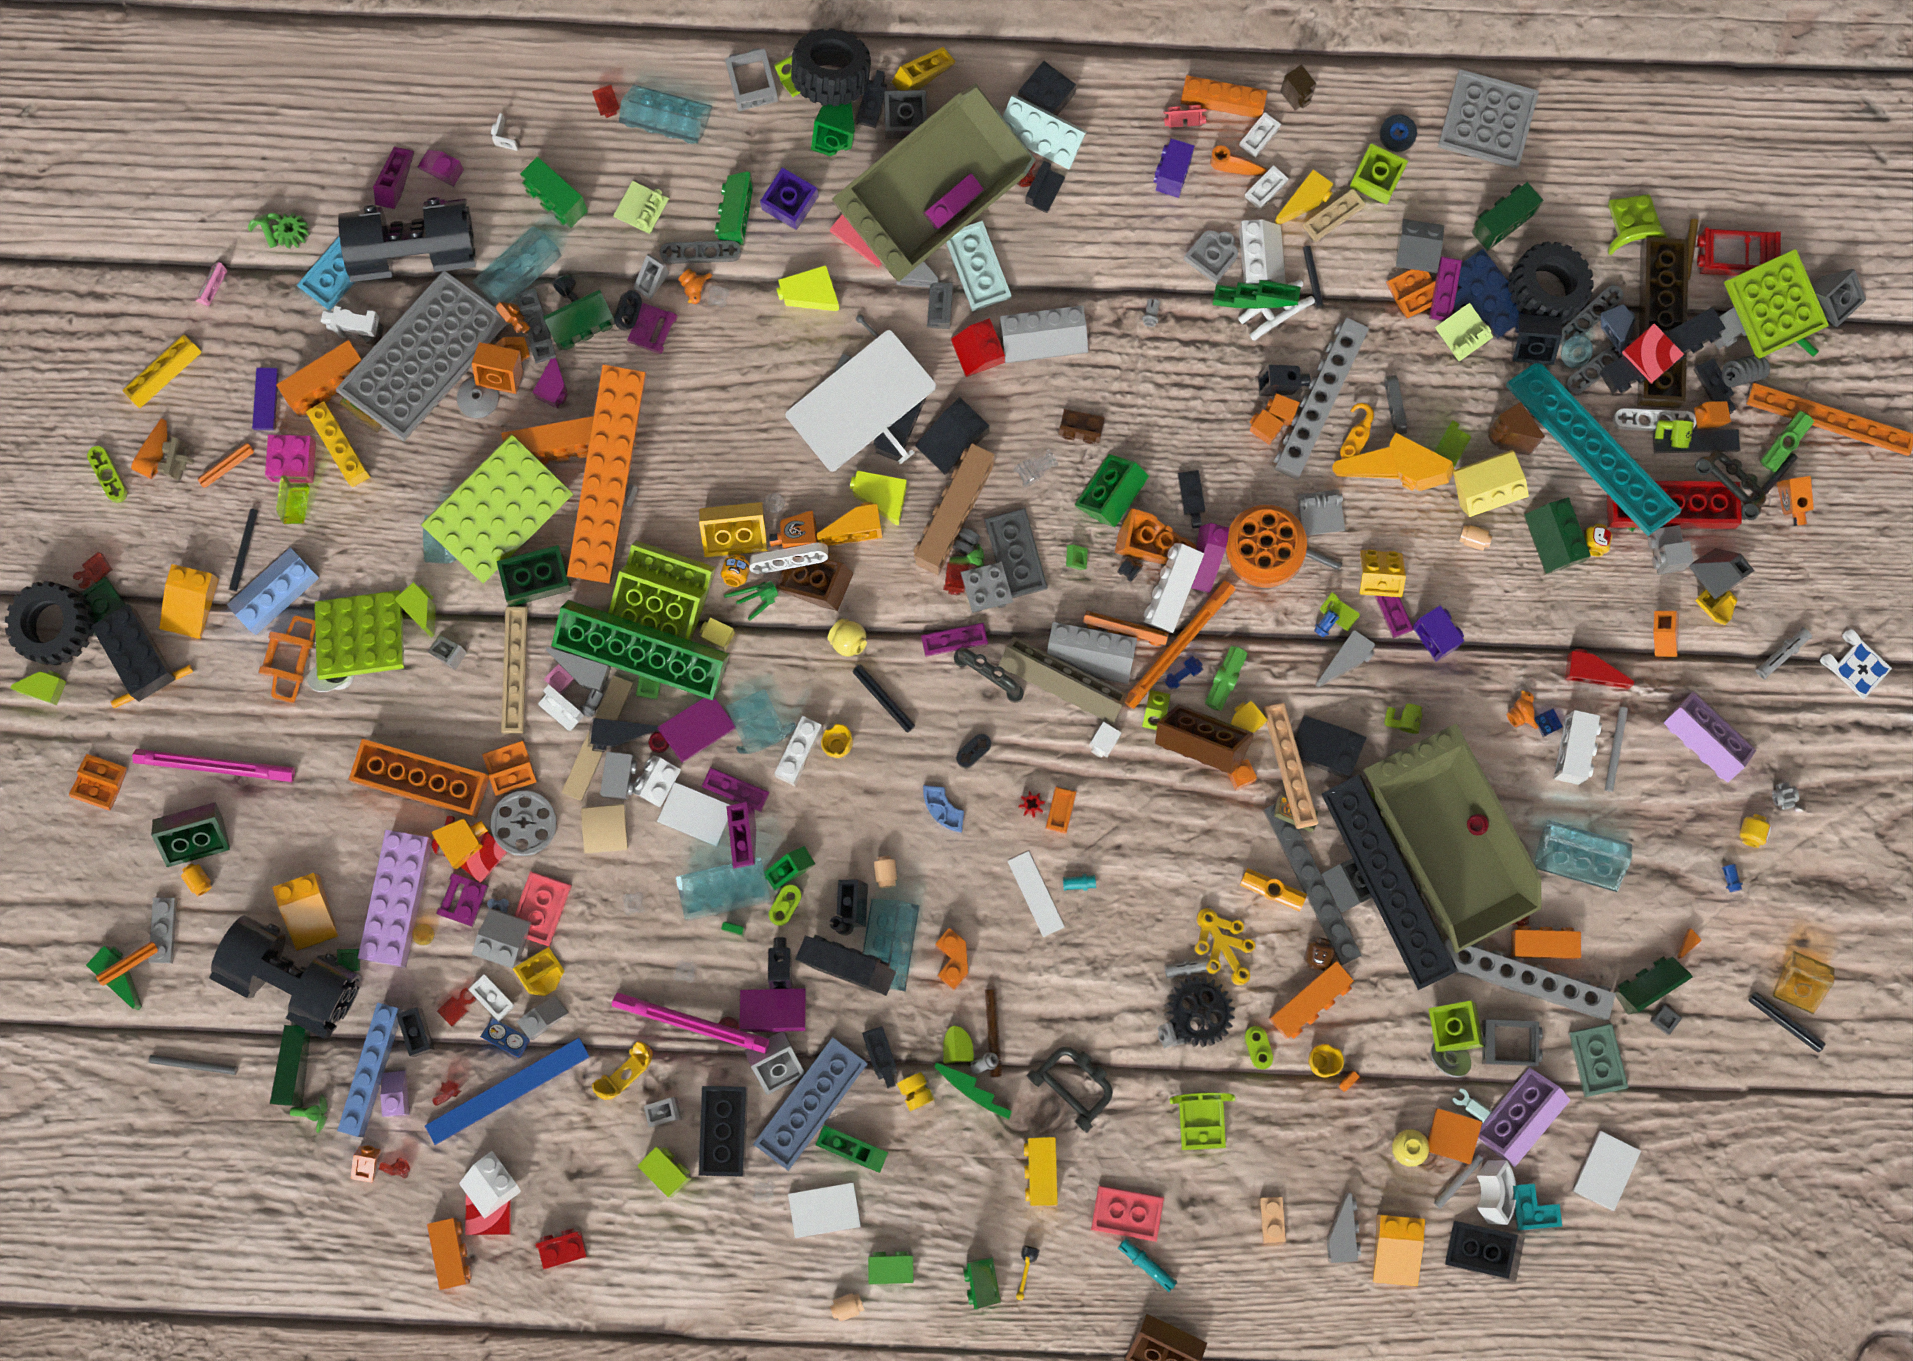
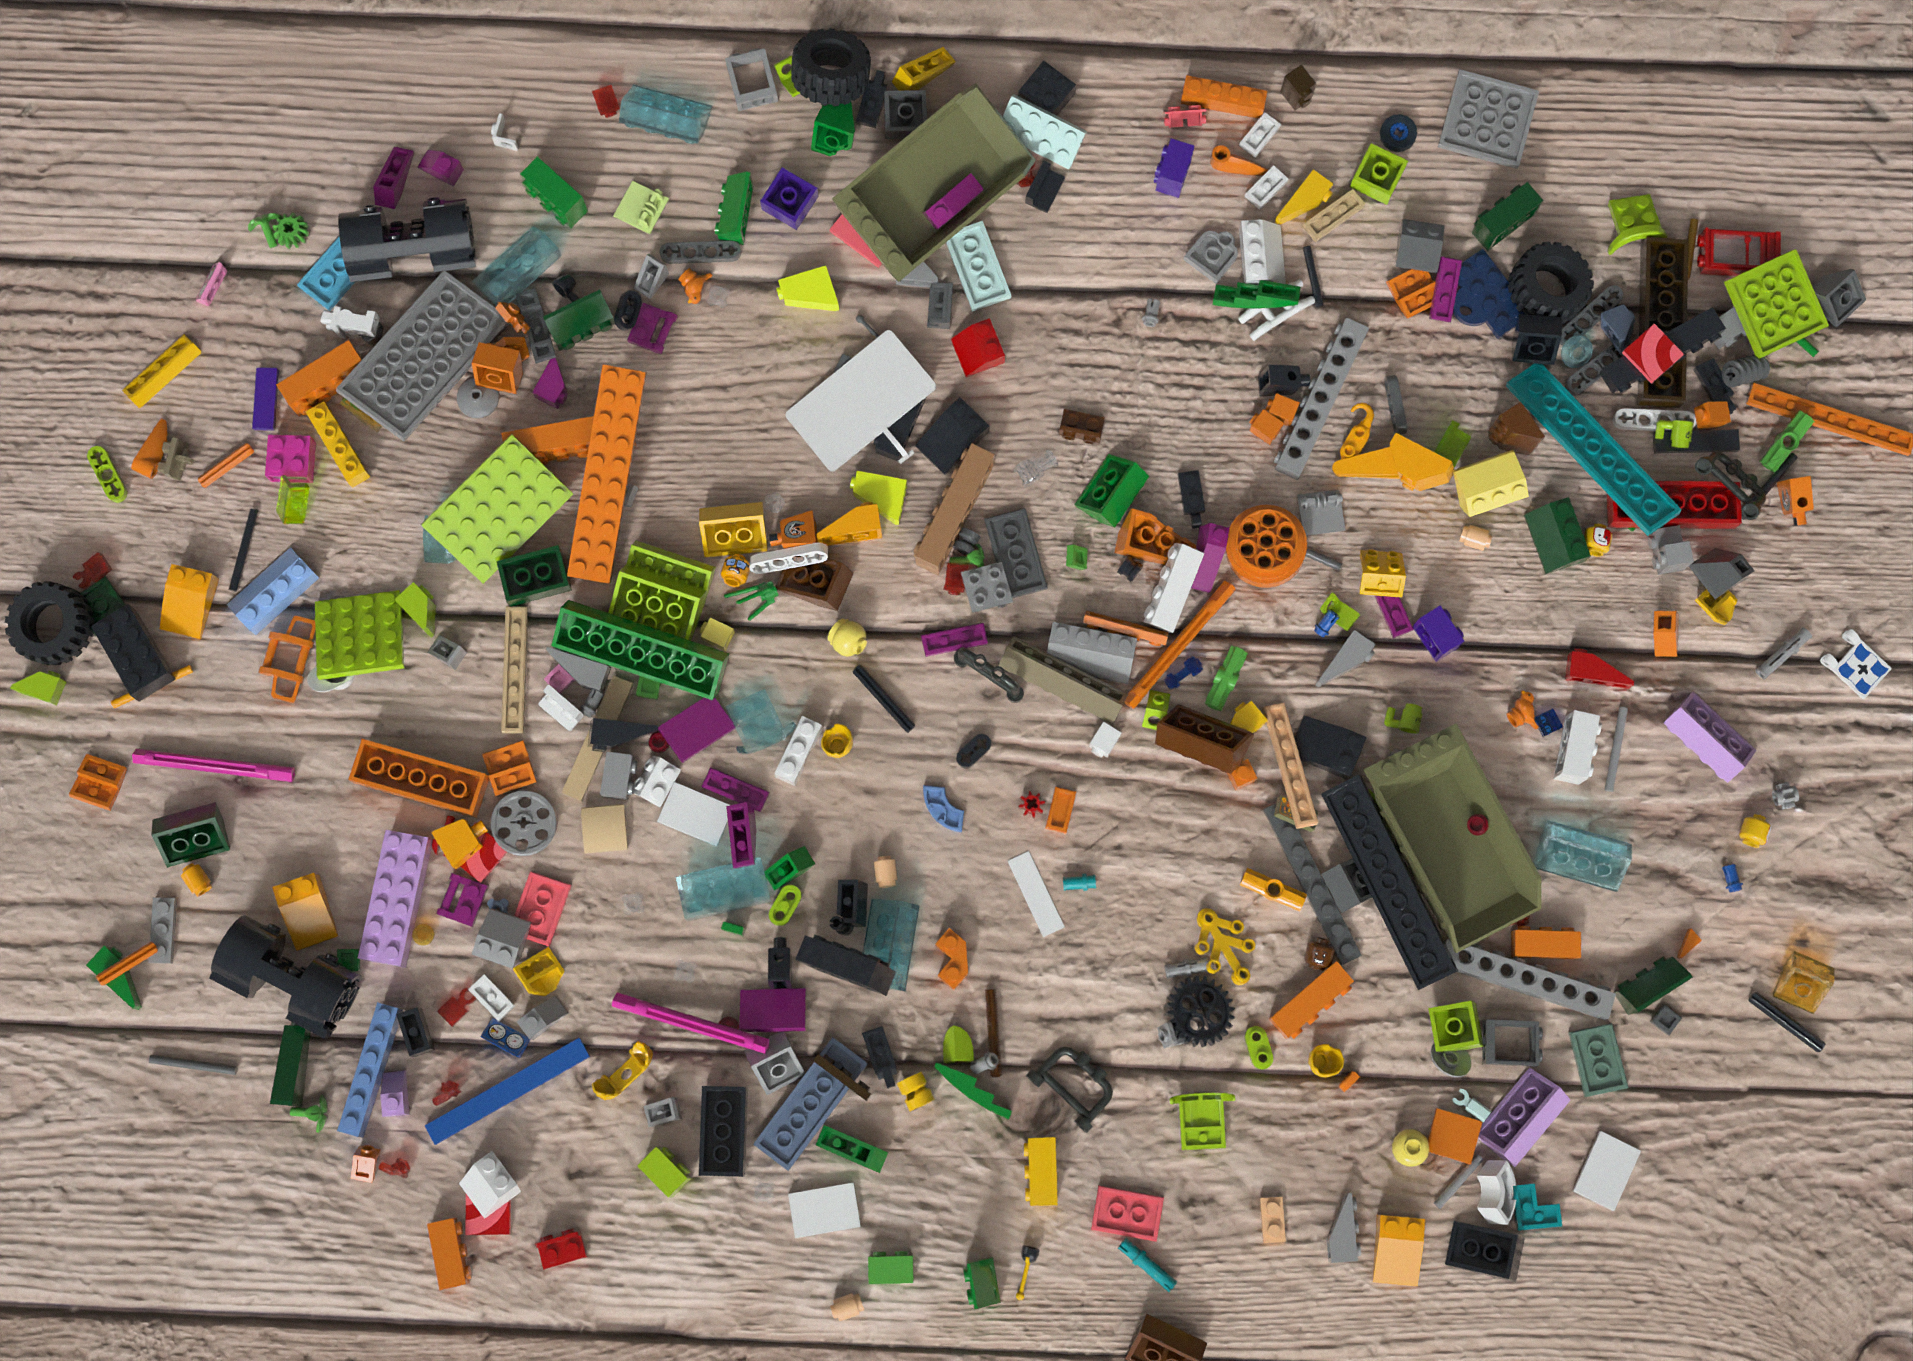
(843, 1076): none -> dark brown plate
(1044, 334): light grey slope -> none
(1464, 332): yellowish green hinge -> none

